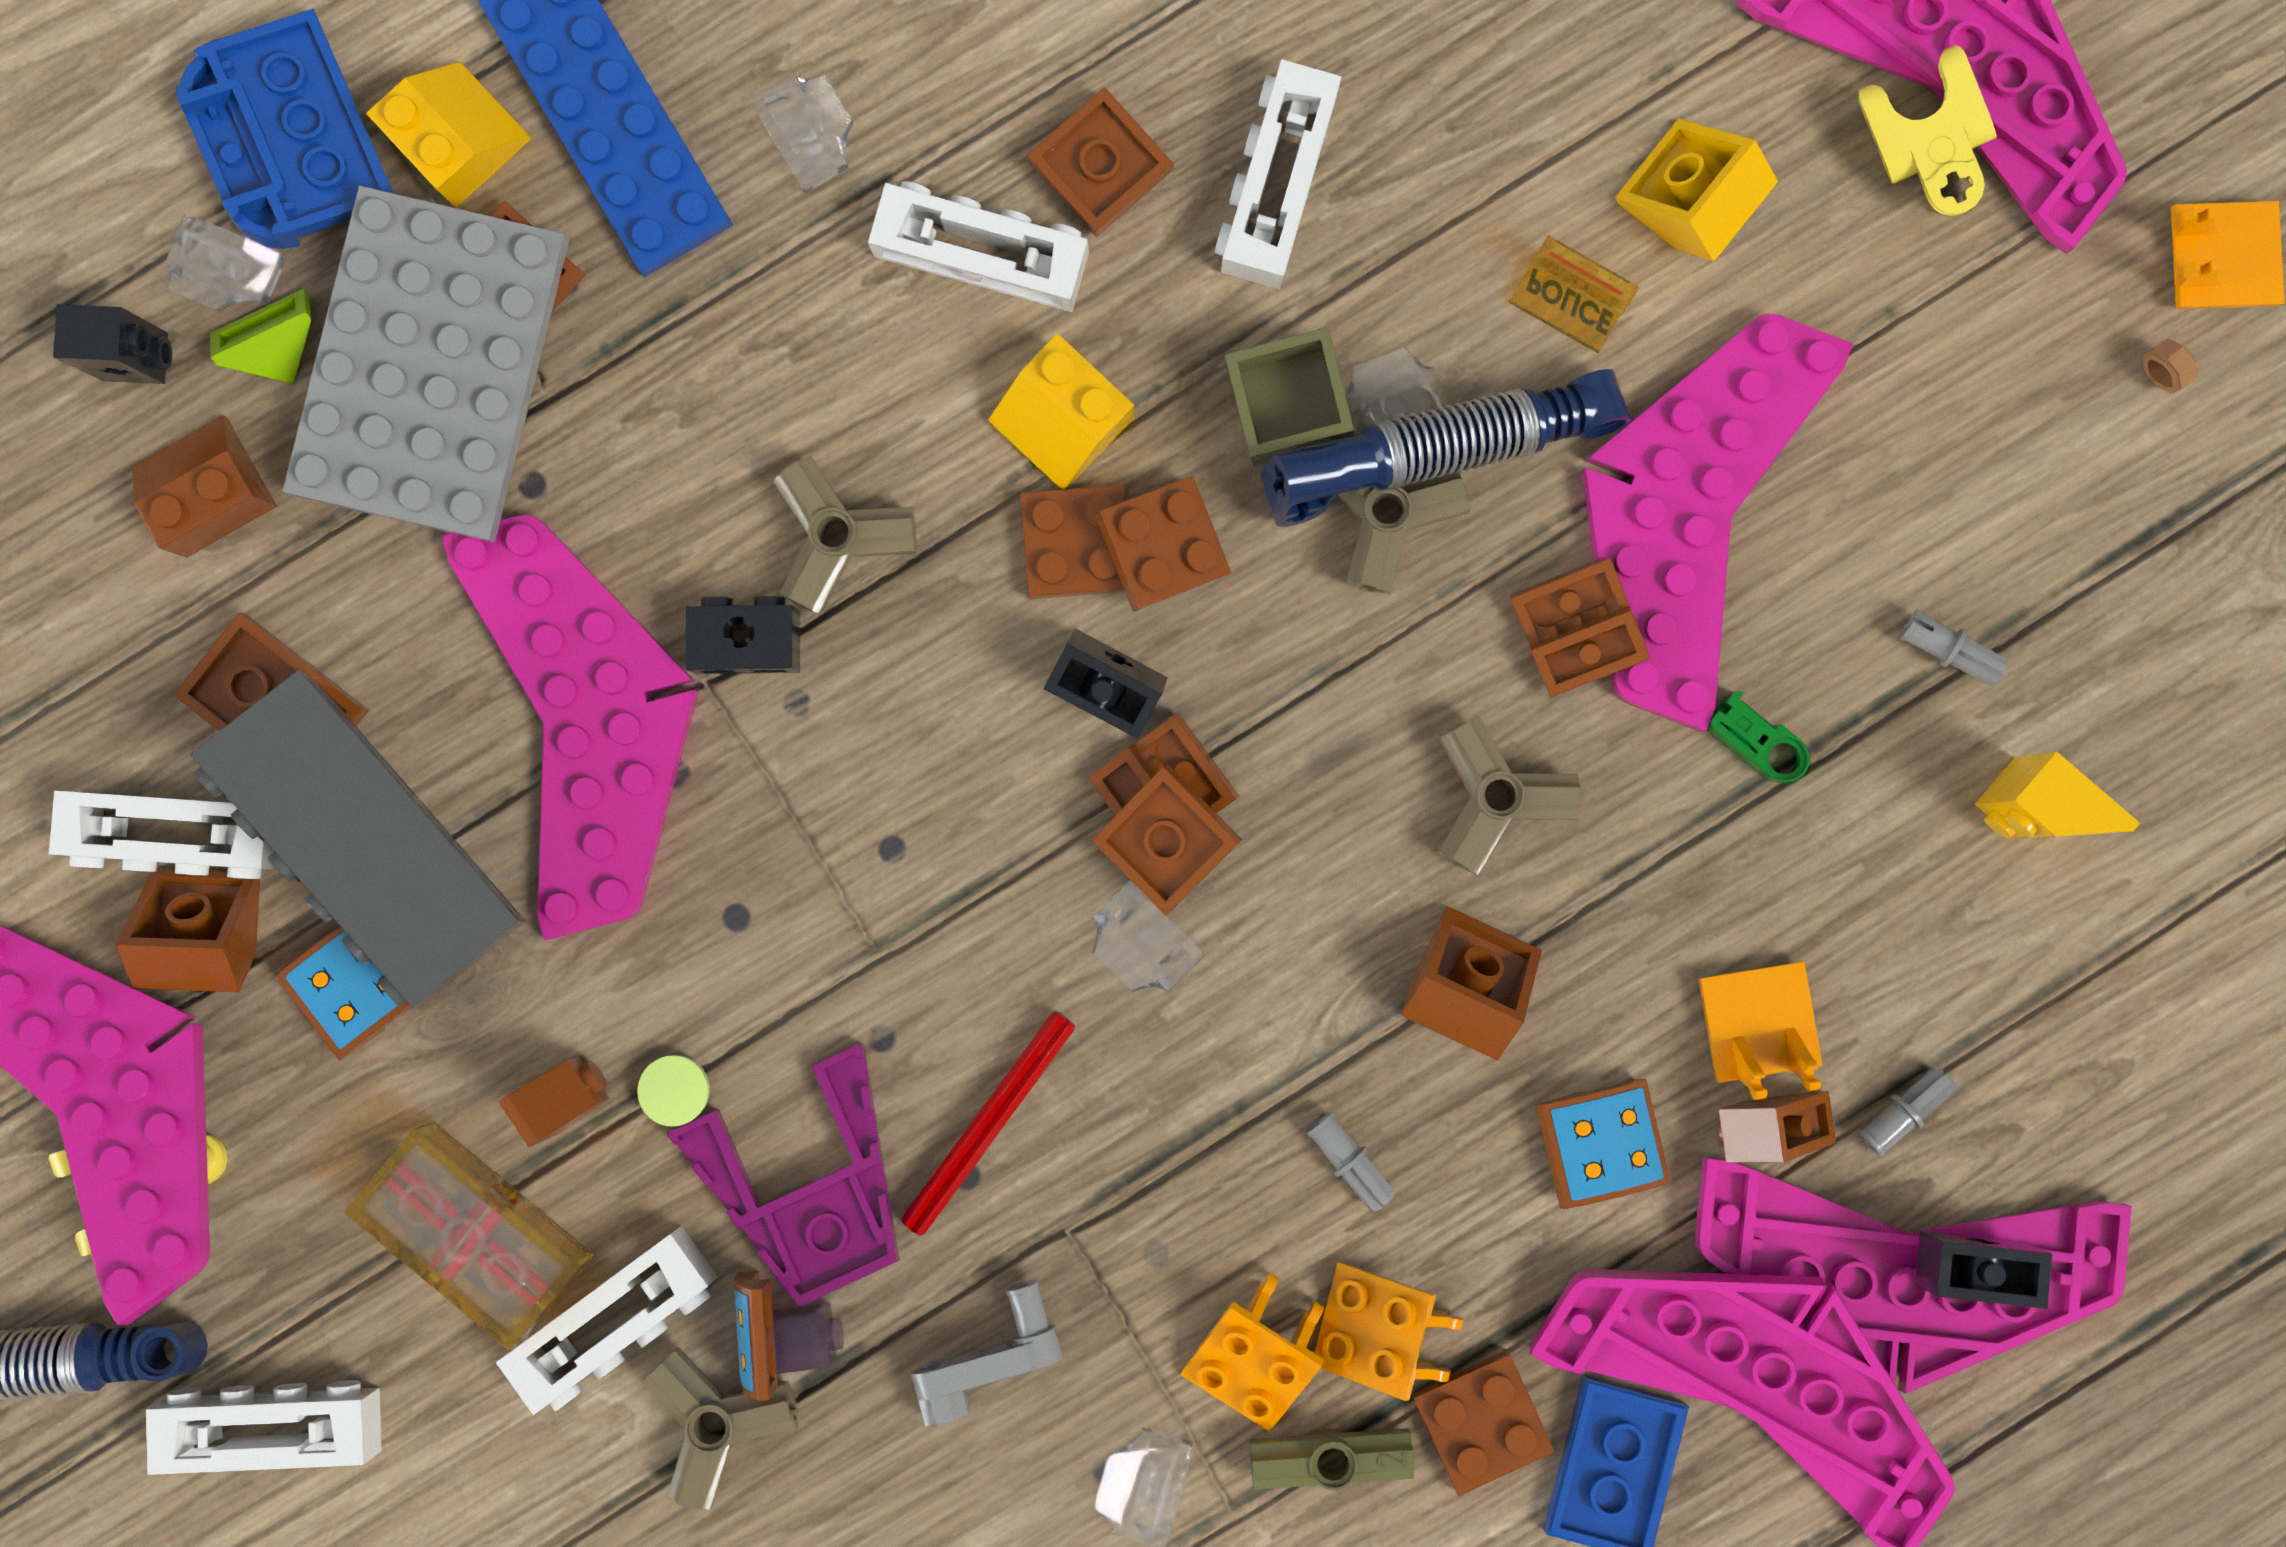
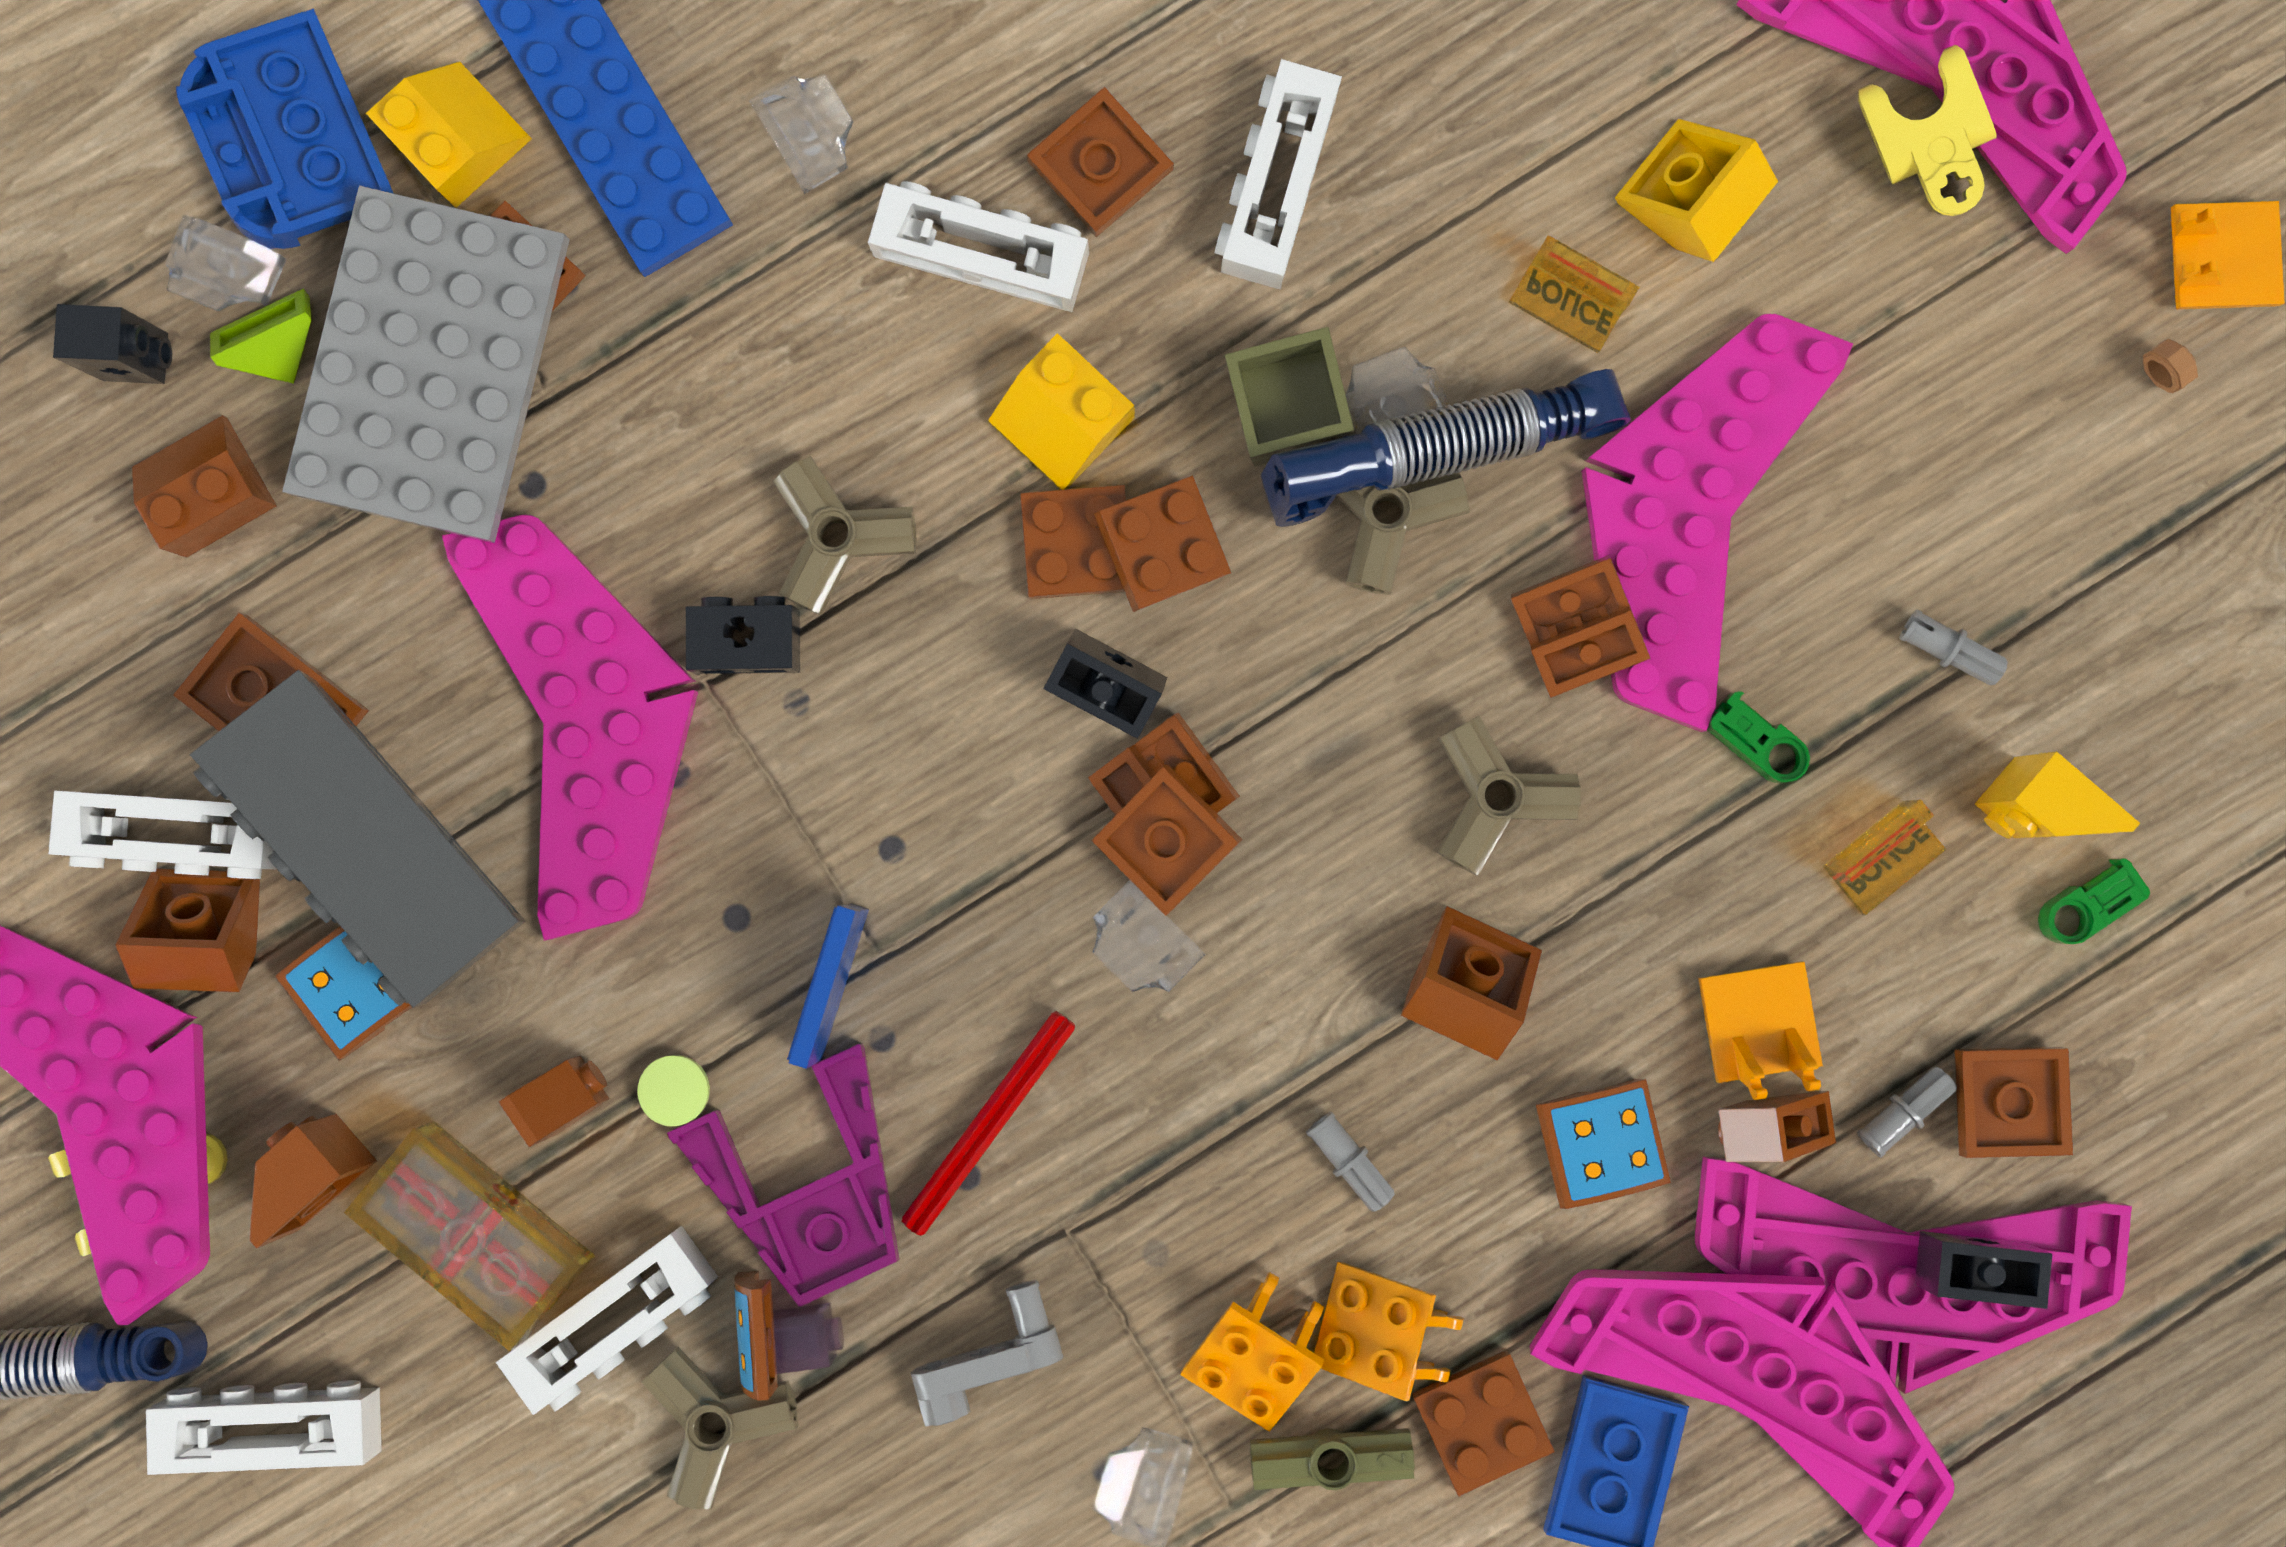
(303, 1174): none -> dark orange slope
(827, 985): none -> blue tile
(1886, 855): none -> clear yellow panel
(2013, 1102): none -> dark orange plate
(2096, 902): none -> green piece

